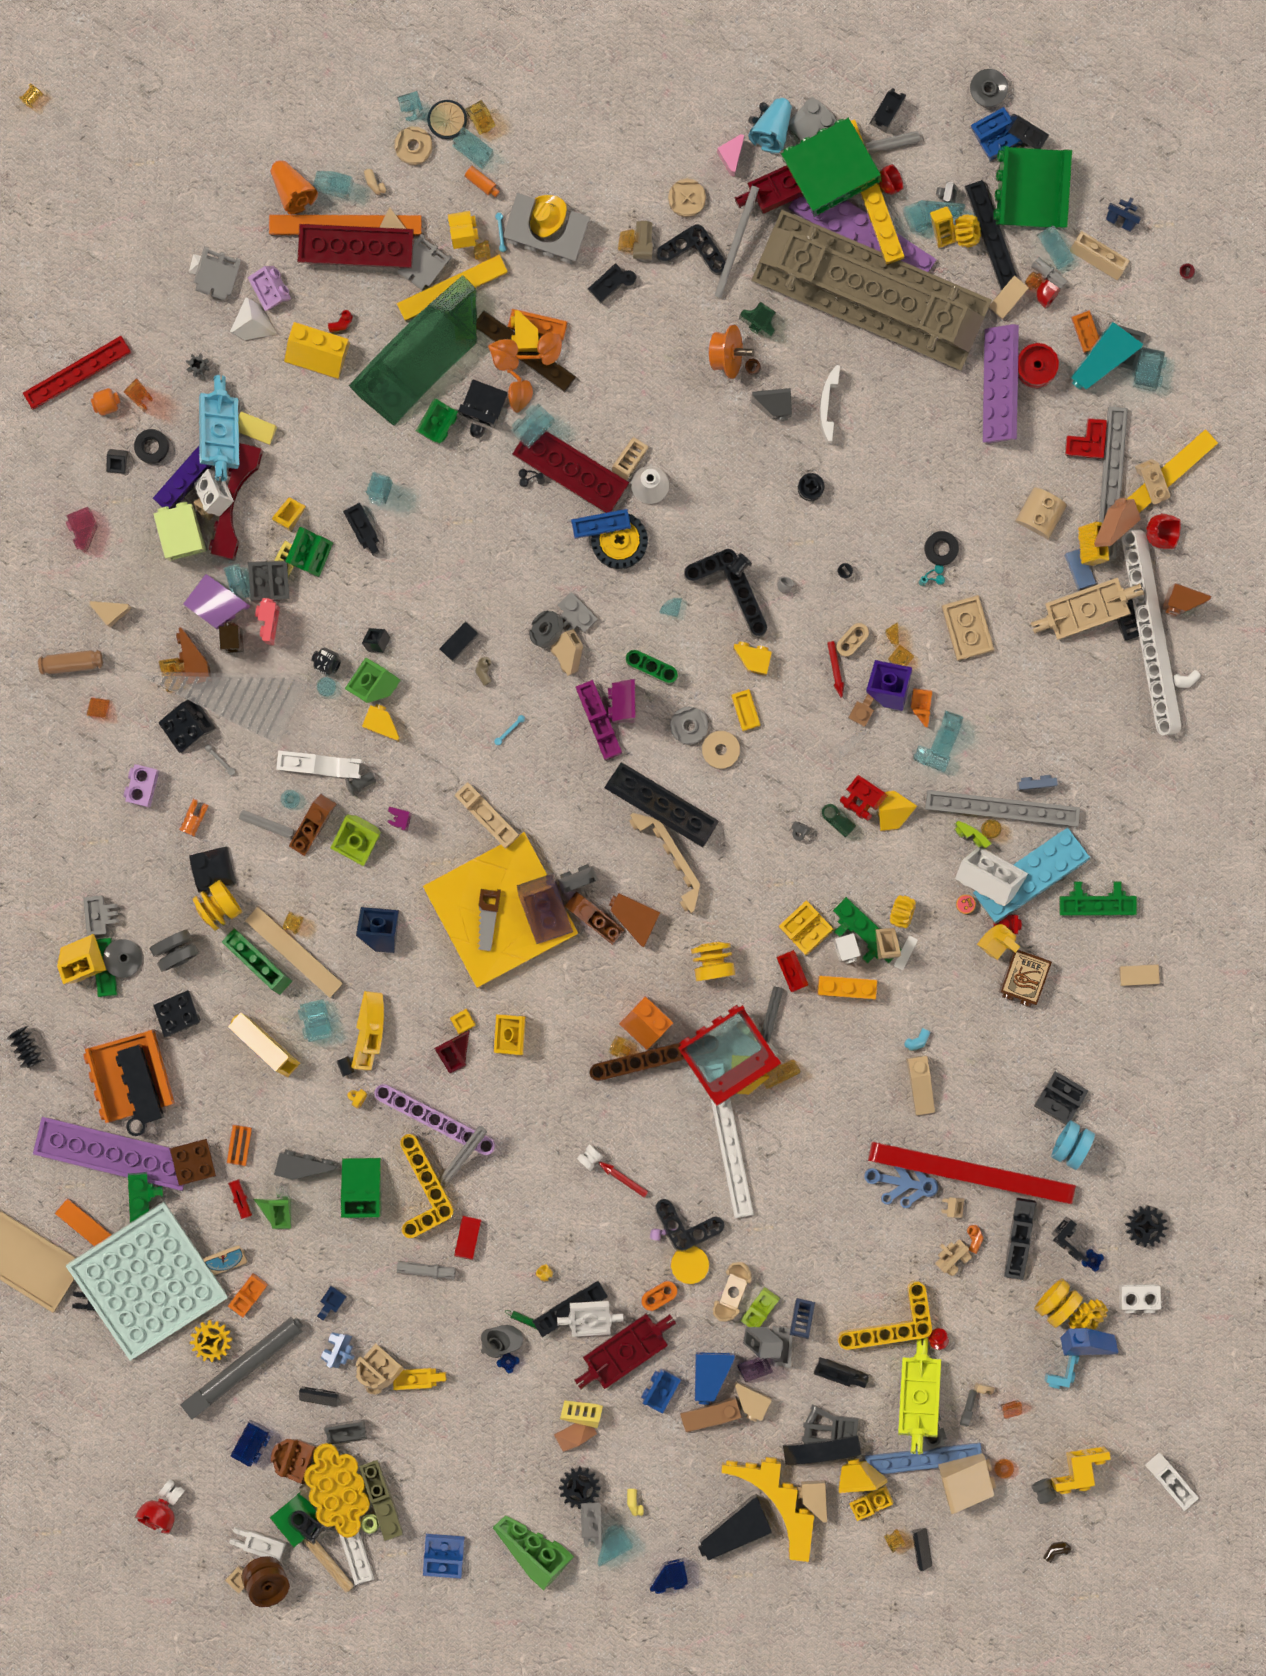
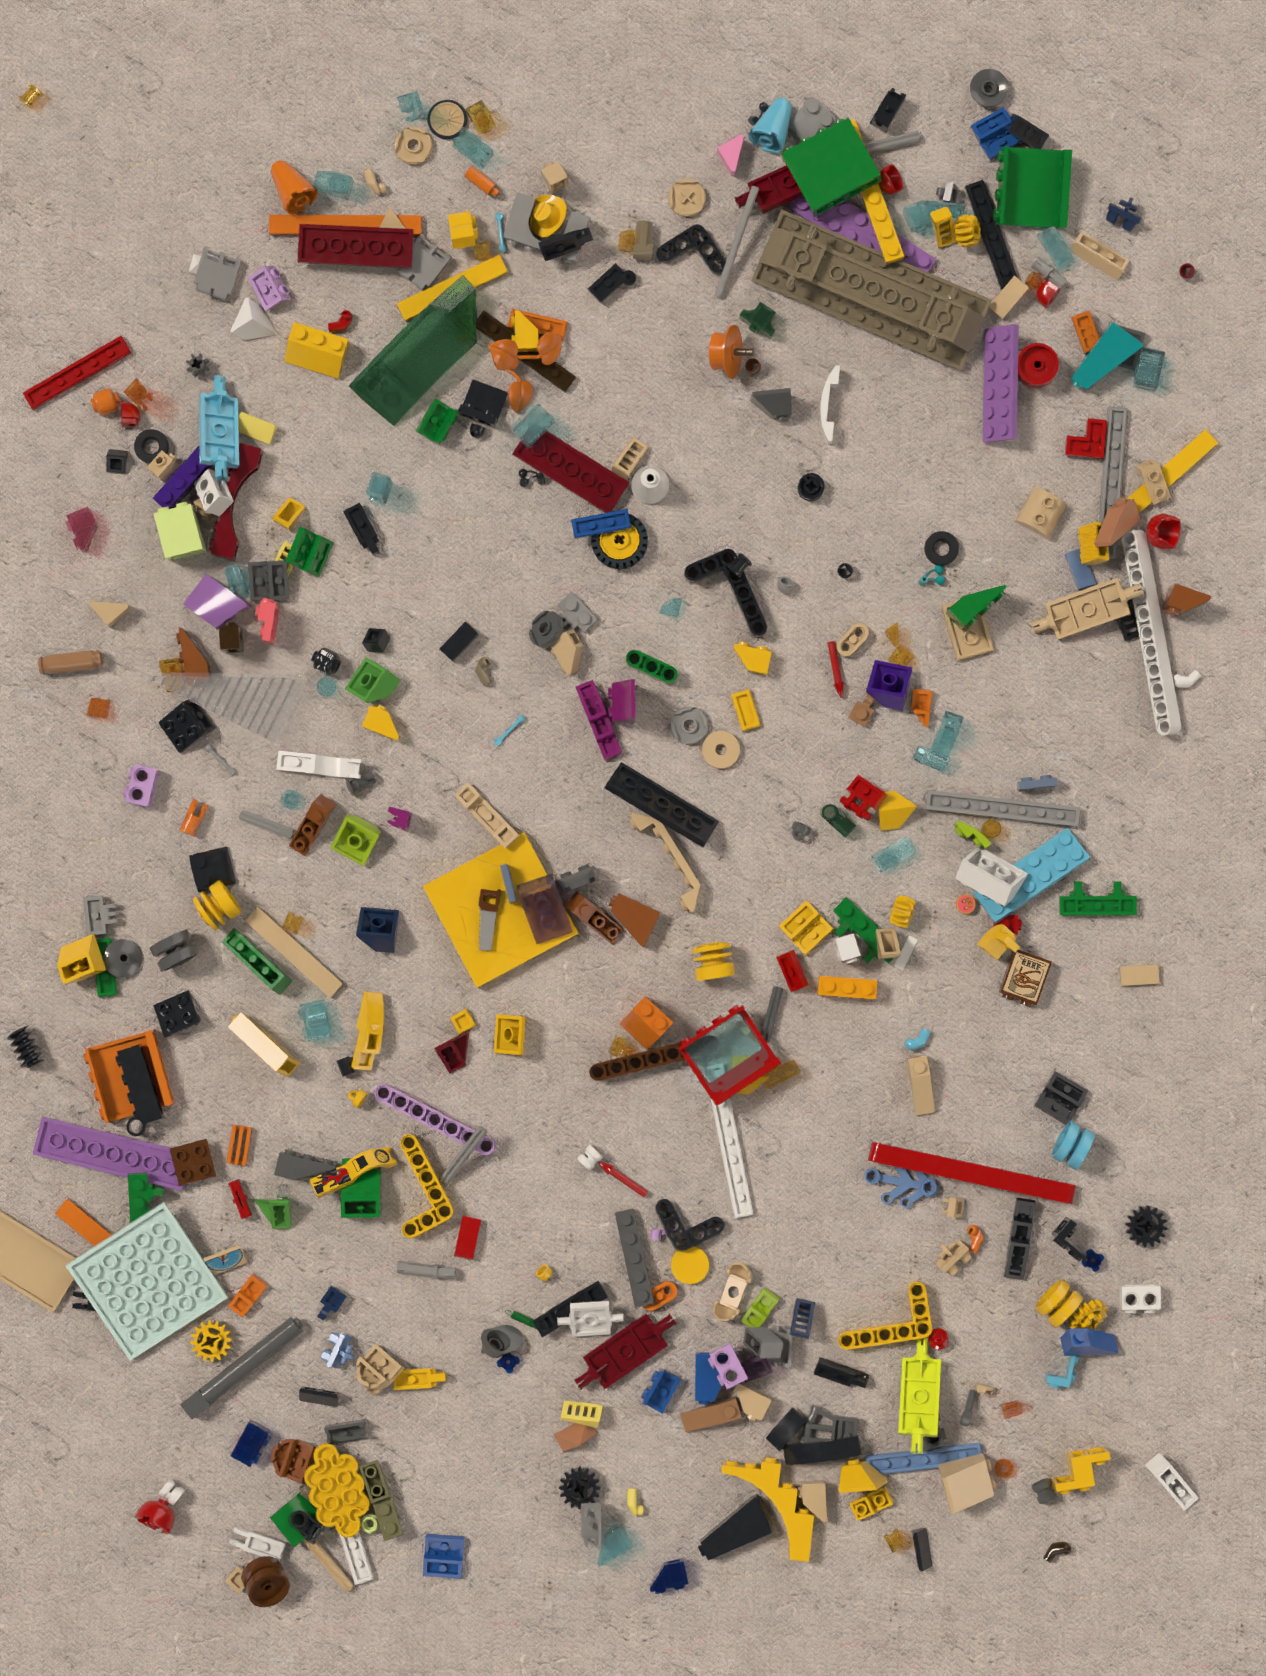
(129, 415): none -> red piece
(164, 466): none -> tan brick
(349, 1172): none -> yellow piece
(508, 883): none -> sand blue tile
(536, 1555): bright green wedge -> none
(554, 177): none -> tan slope
(564, 243): none -> black hinge
(634, 1258): none -> dark grey plate
(731, 1364): none -> lavender brick
(786, 1429): none -> black slope
(893, 854): none -> clear light blue slope
(971, 605): none -> green slope

